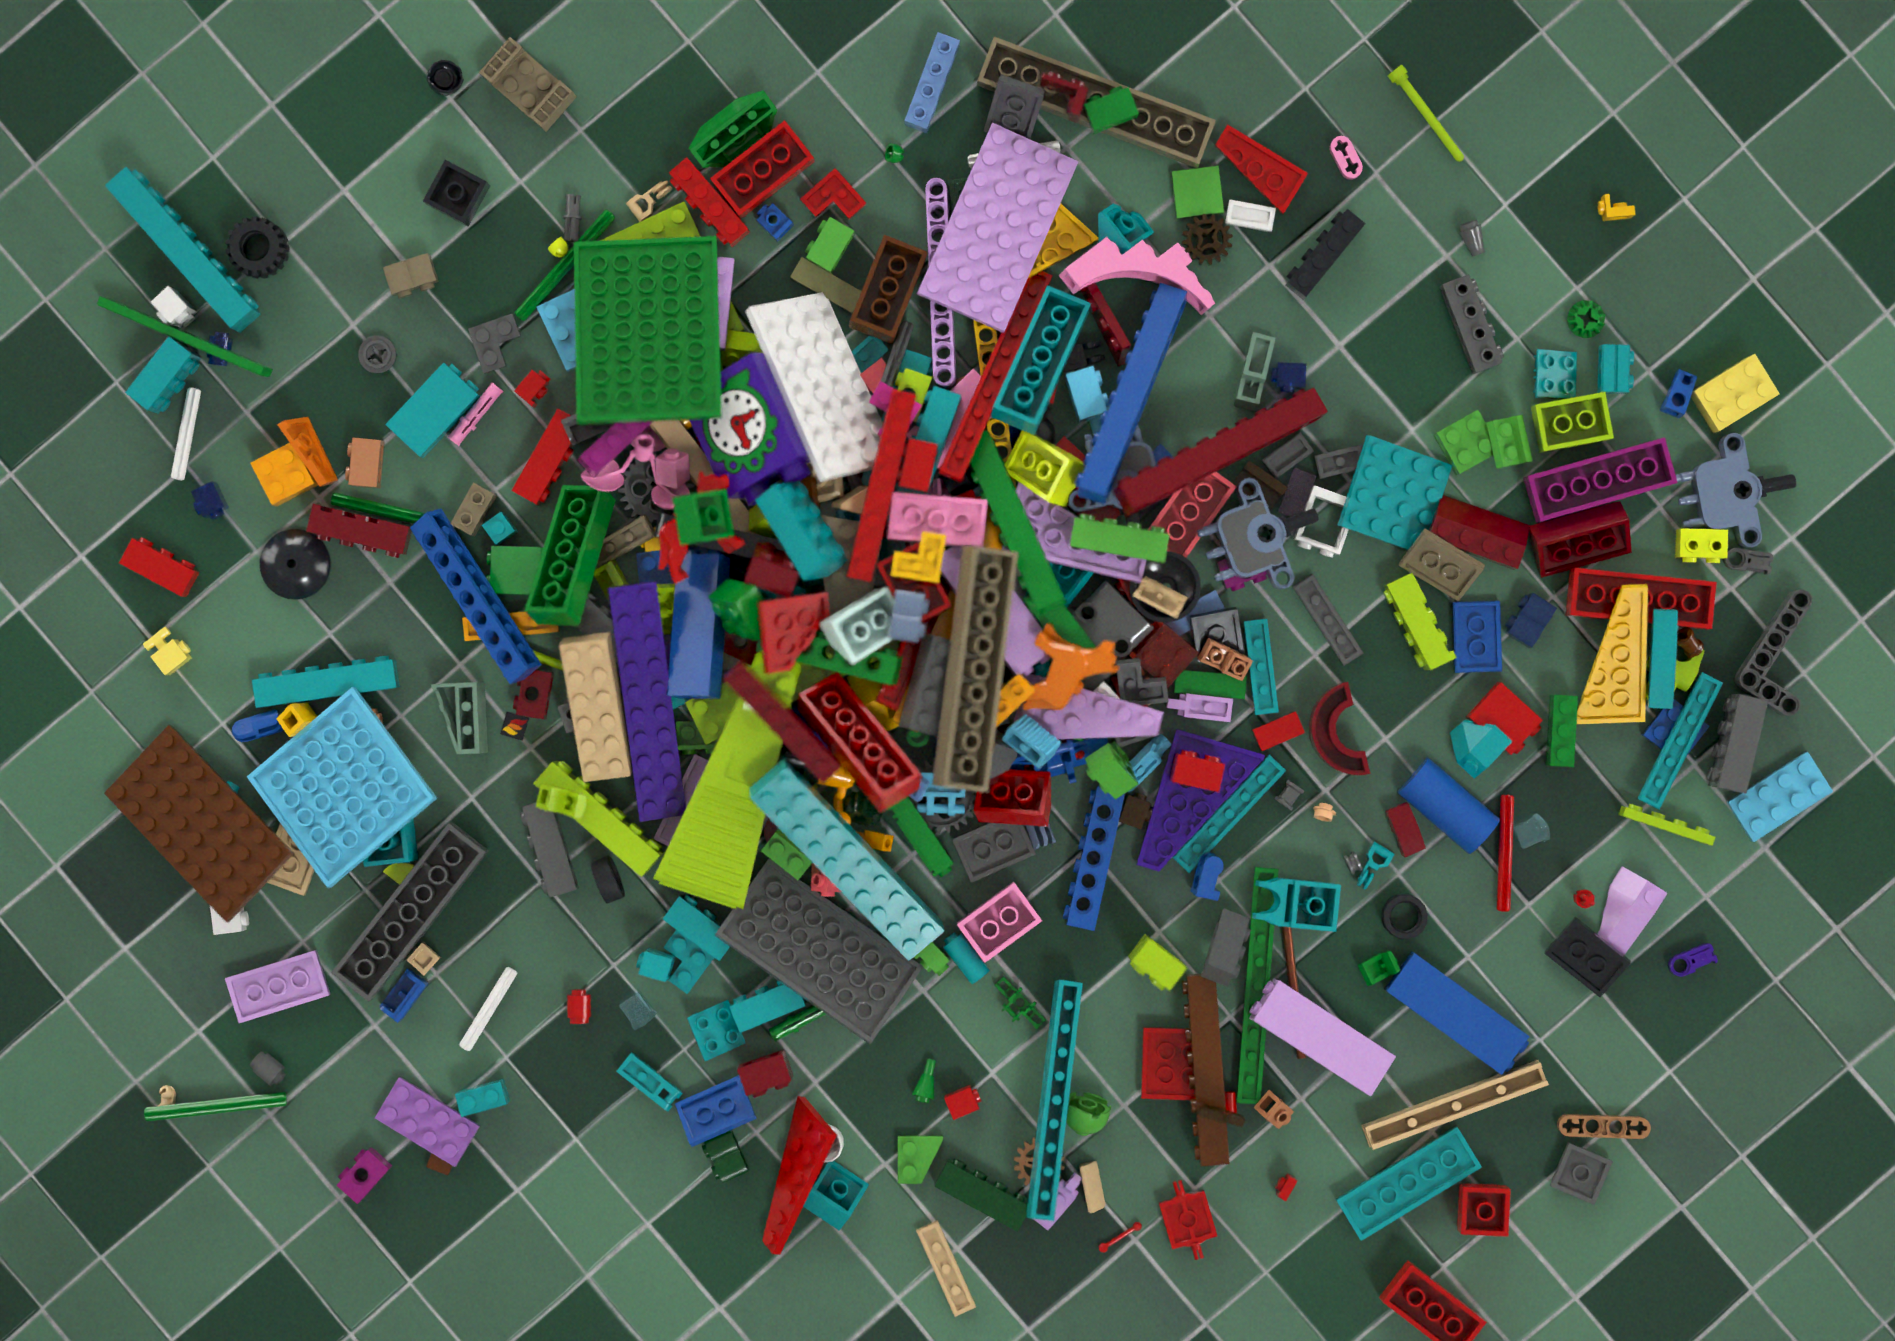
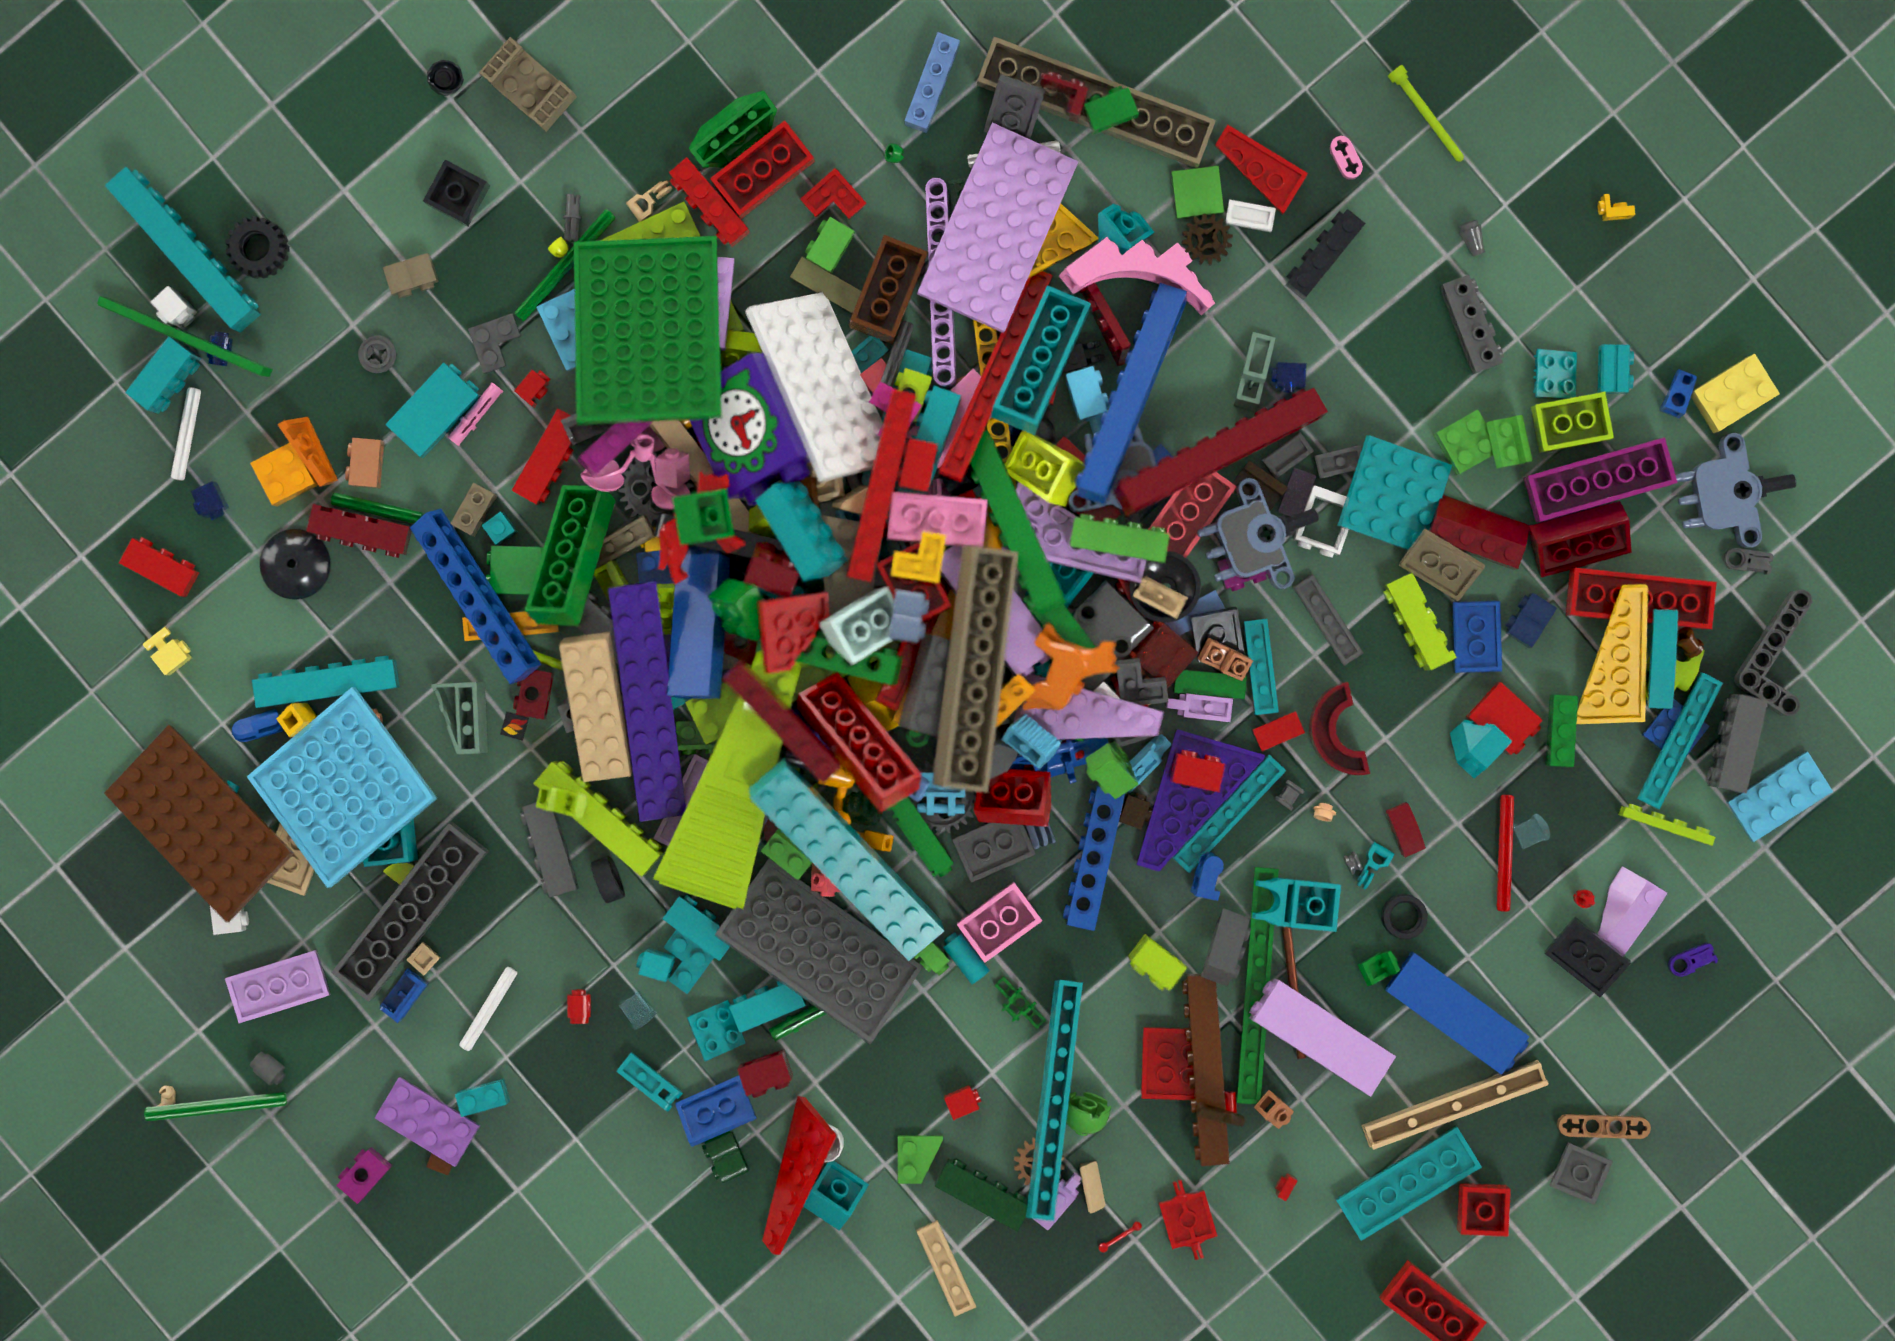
(778, 229): blue brick -> none
(925, 1087): green cone -> none
(1449, 806): blue brick -> none
(1576, 324): green gear -> none
(1701, 543): neon yellow brick -> none

